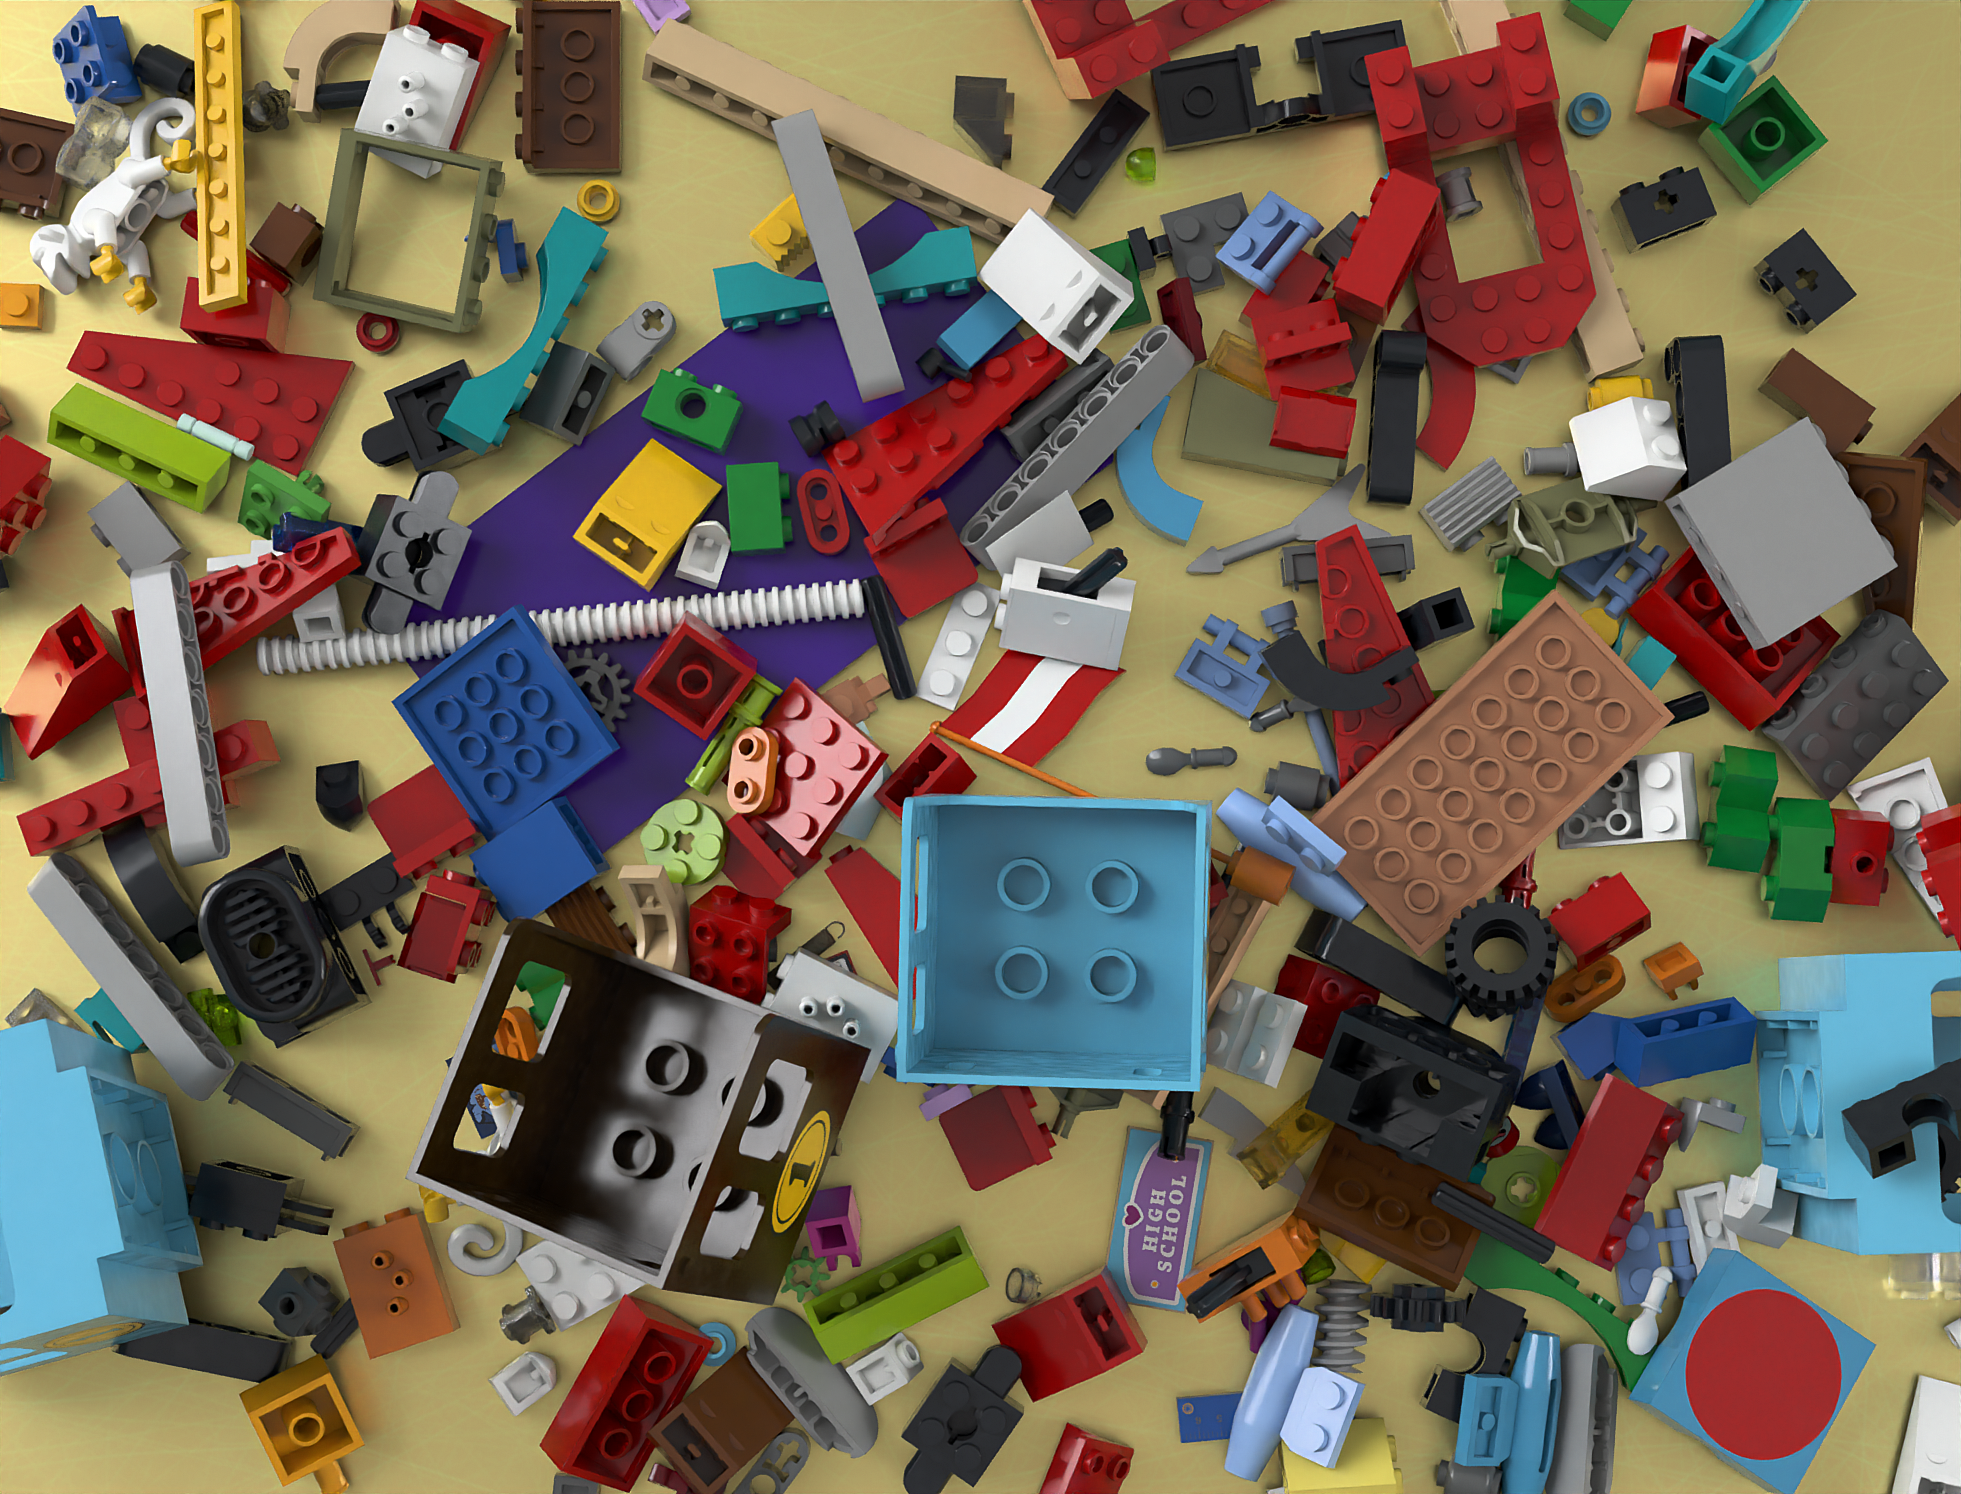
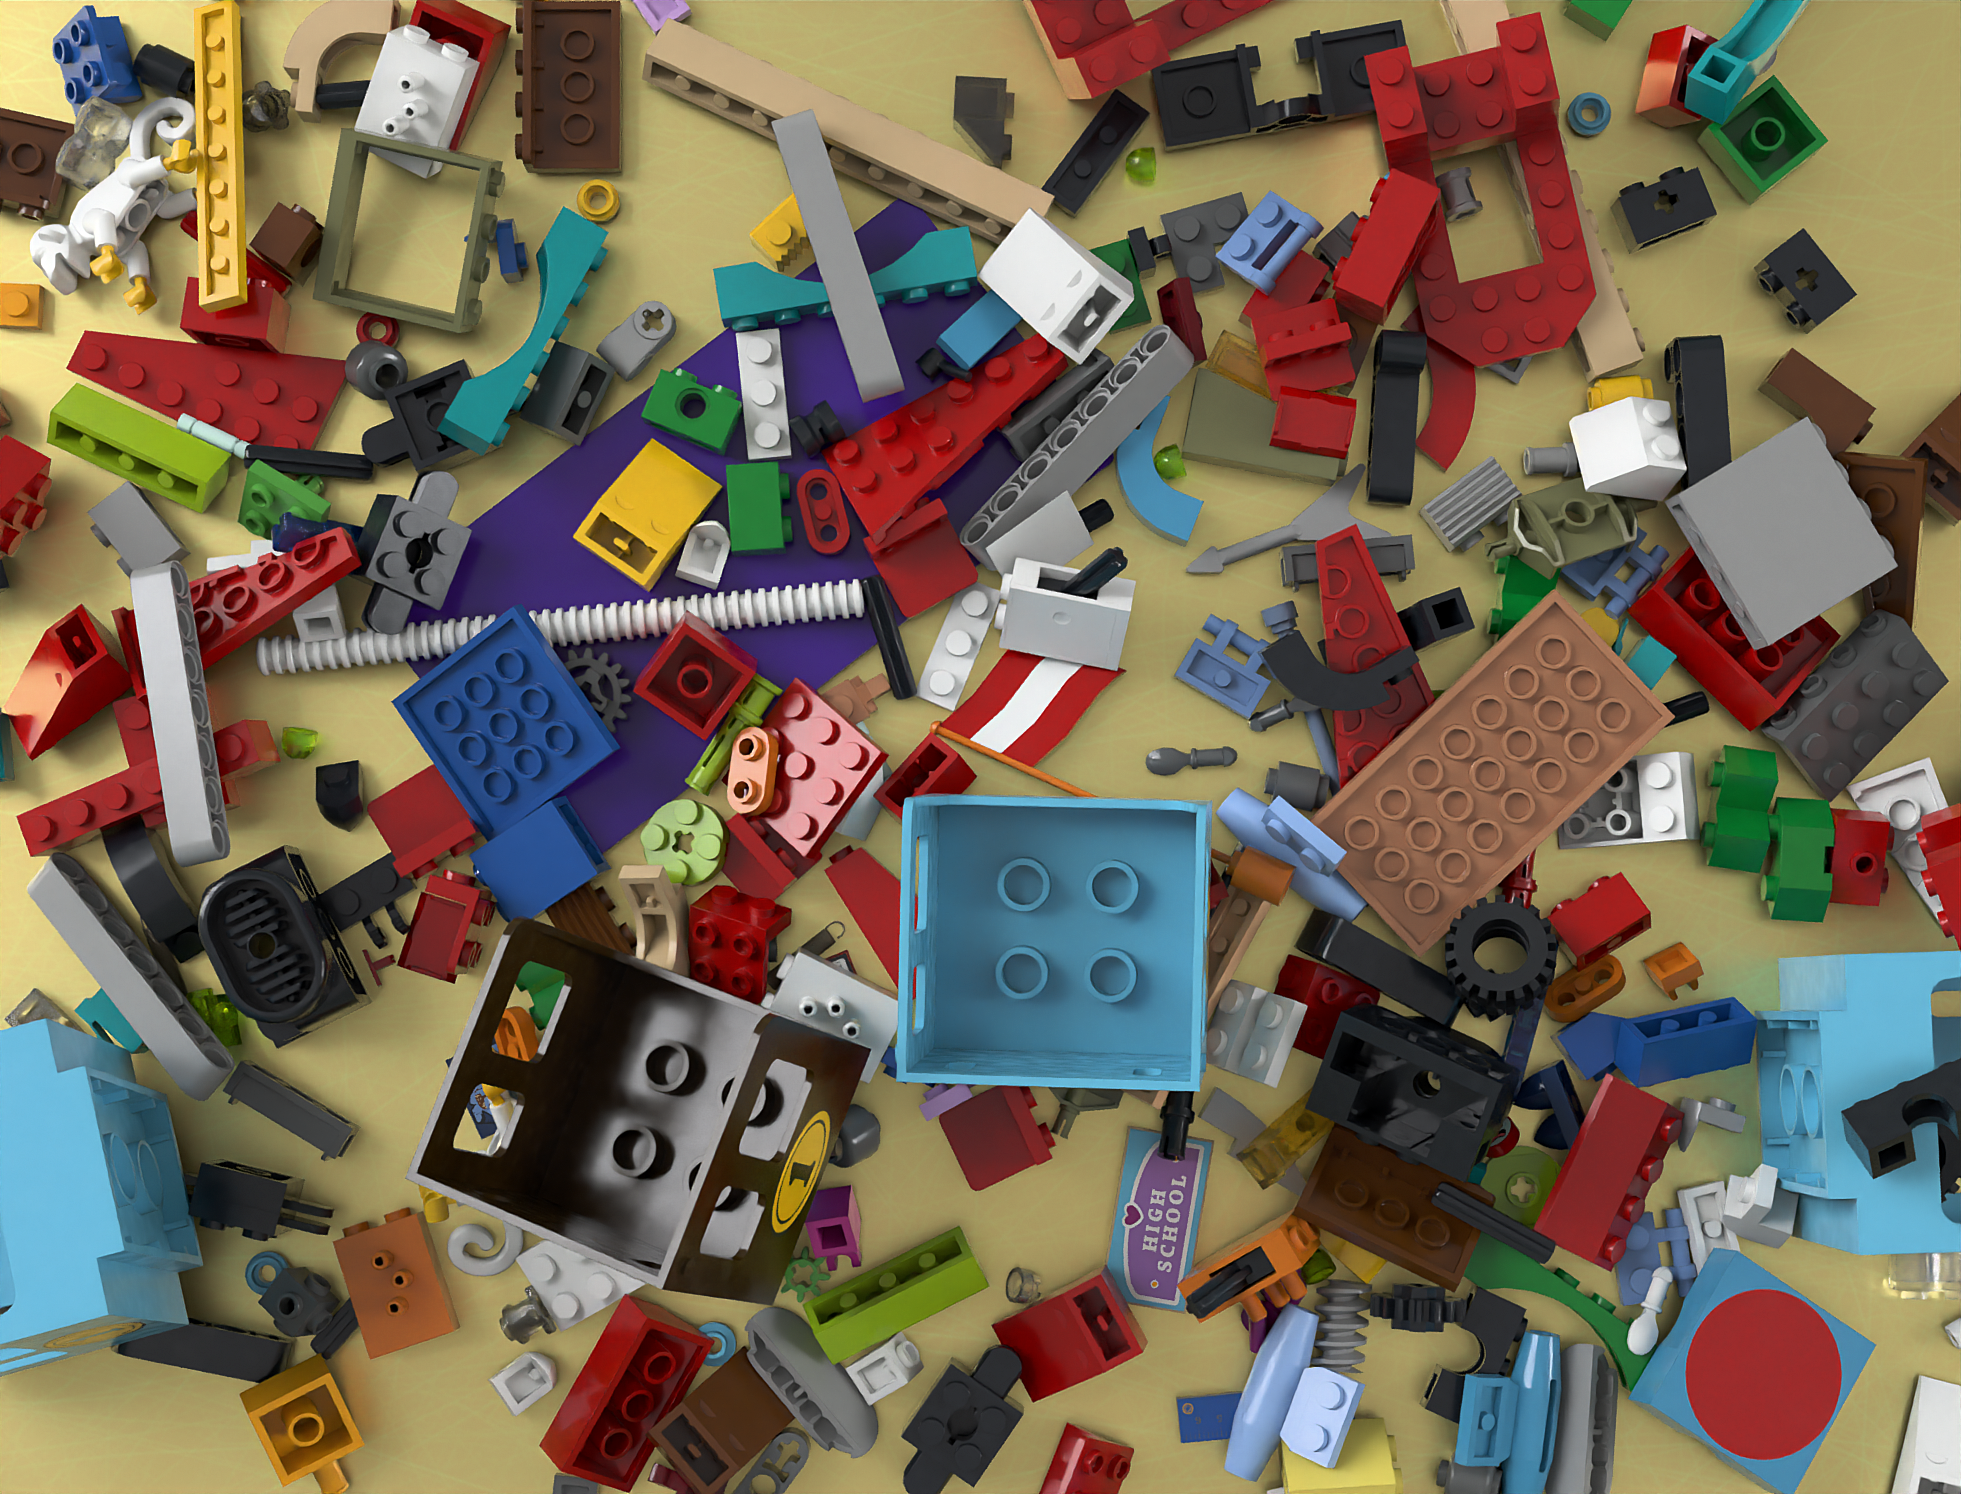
(165, 959): none -> dark tan piece
(254, 1270): none -> medium azure plate
(298, 742): none -> clear neon green hinge
(311, 462): none -> black axle
(375, 368): none -> dark grey head
(764, 395): none -> white plate
(859, 1137): none -> dark grey head
(1169, 463): none -> clear neon green hinge

